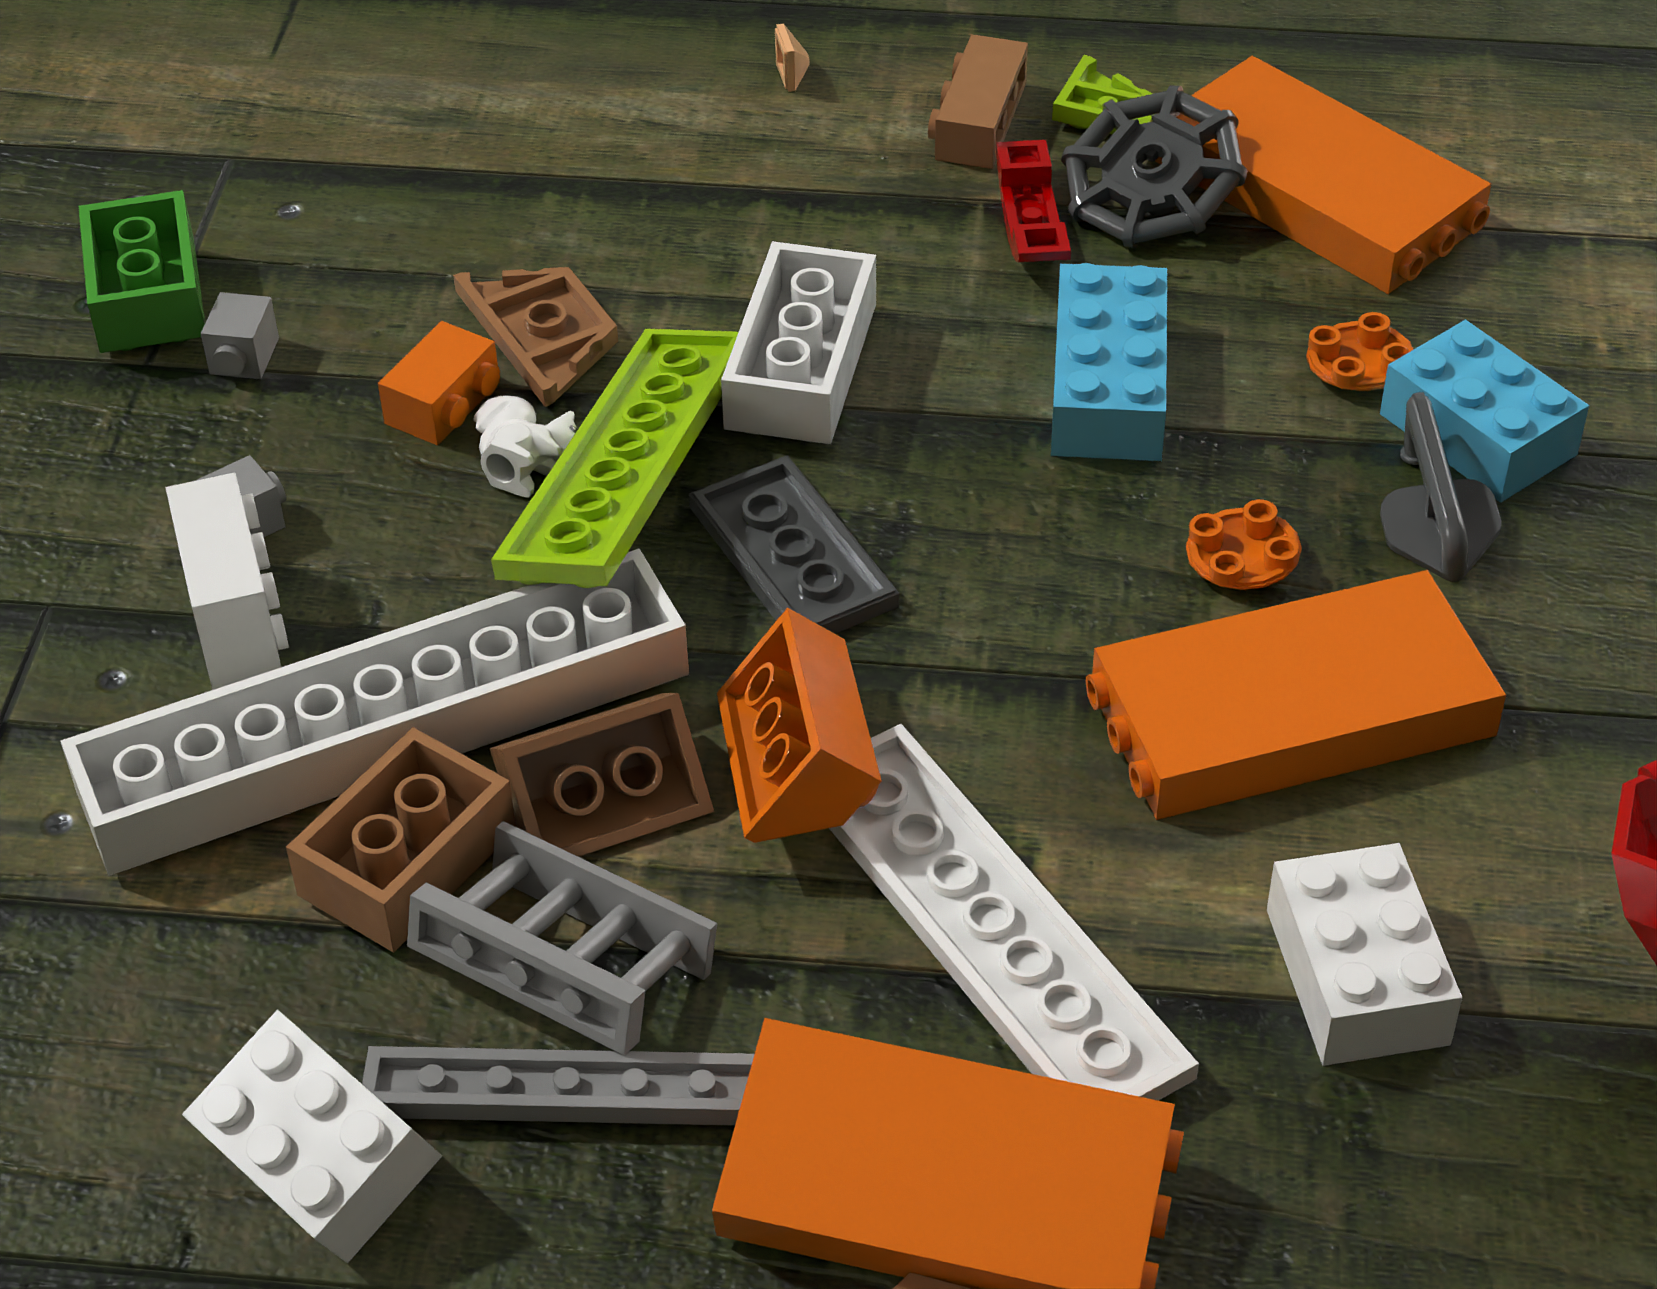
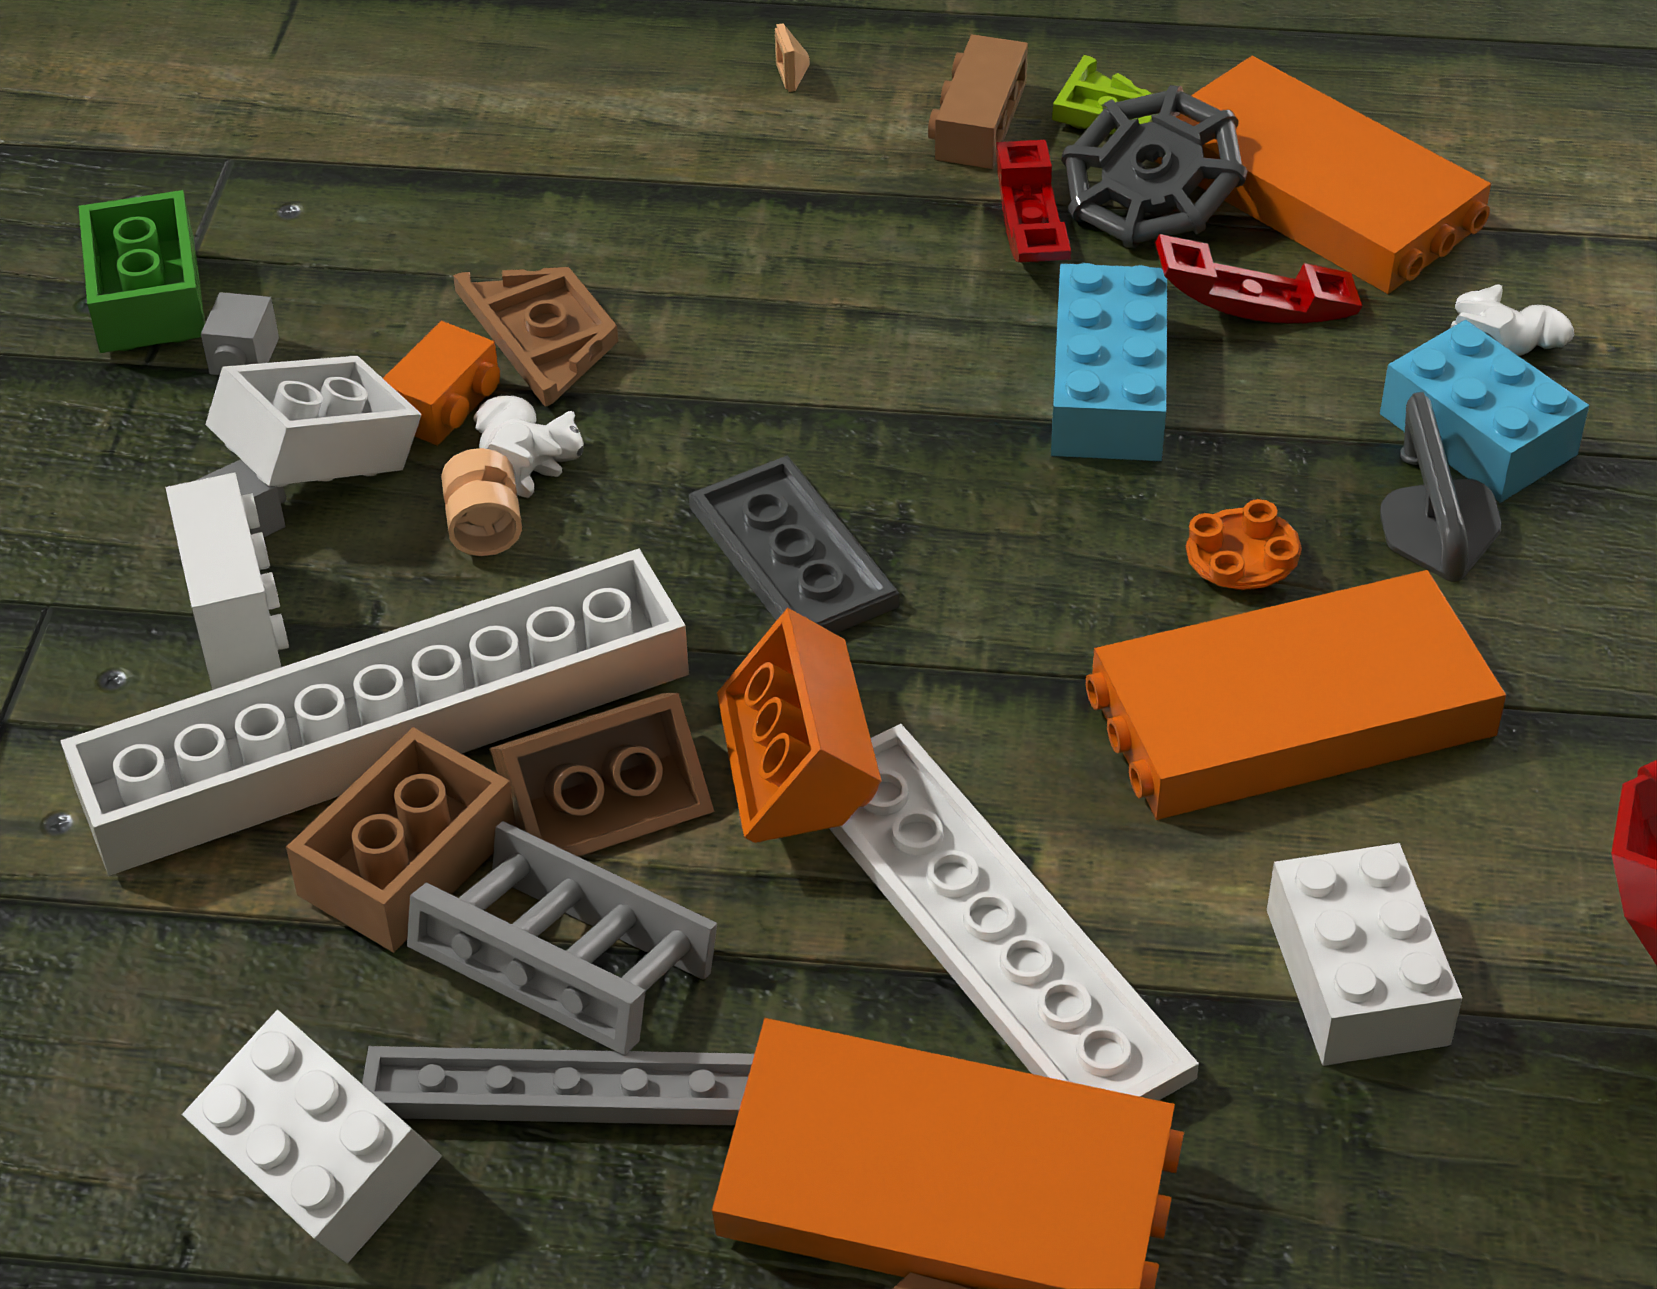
(312, 419): none -> white brick
(481, 502): none -> light nougat wheel
(618, 461): lime plate -> none
(799, 343): white brick -> none
(1311, 297): none -> red slope
(1356, 352): orange dish -> none
(1514, 329): none -> white animal

